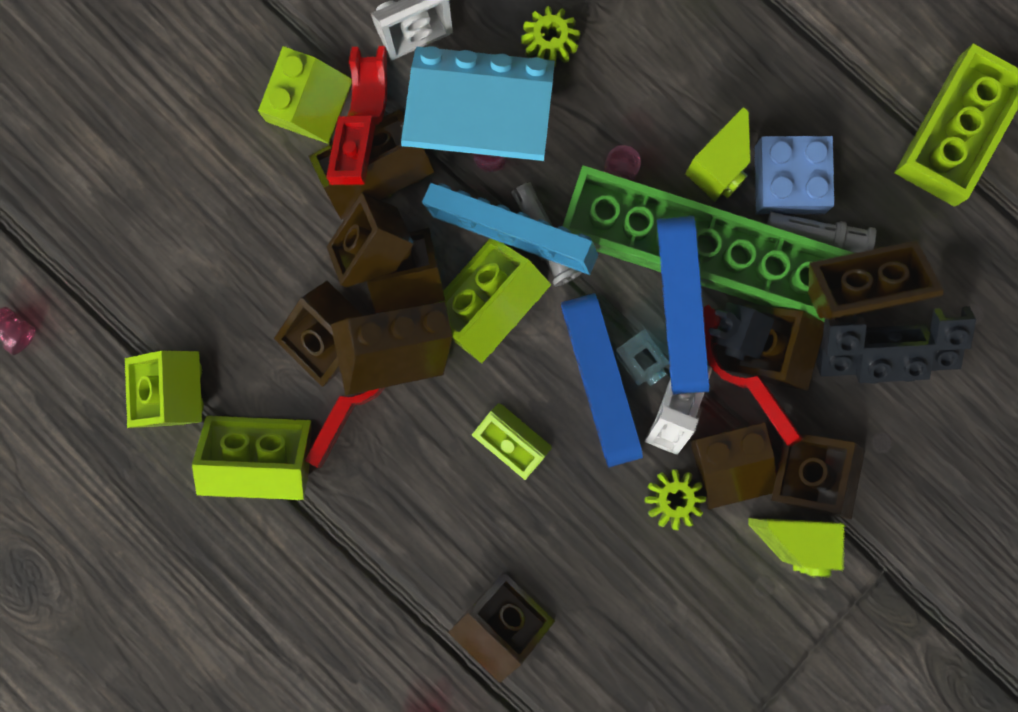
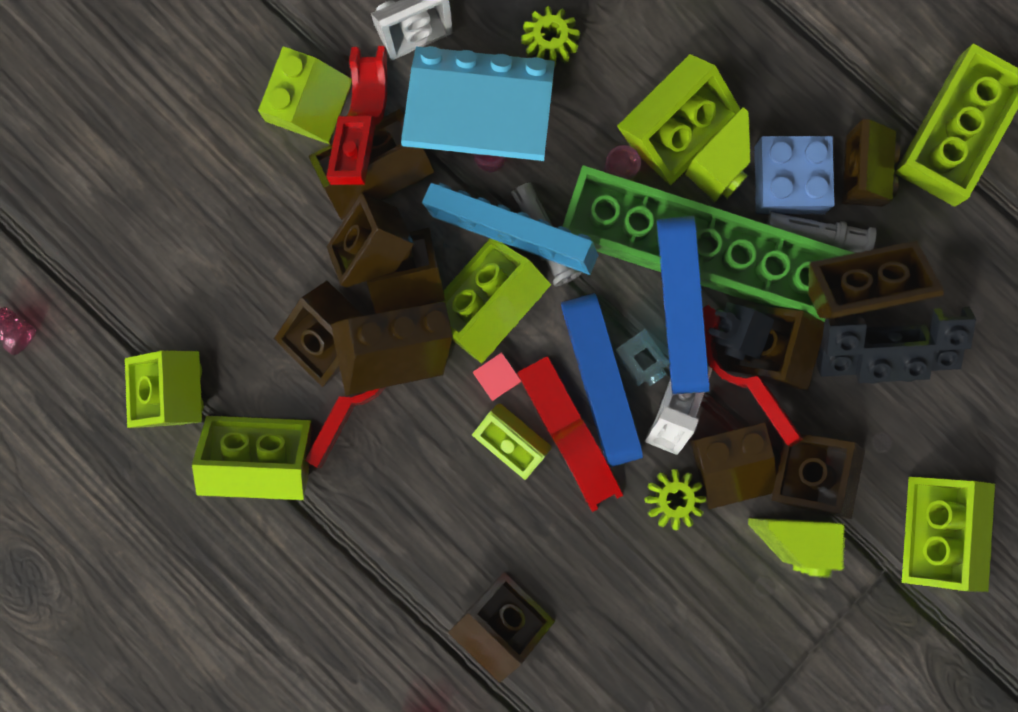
(497, 377): none -> coral tile
(569, 432): none -> red piece
(680, 117): none -> lime slope
(870, 165): none -> dark brown slope
(948, 534): none -> lime slope

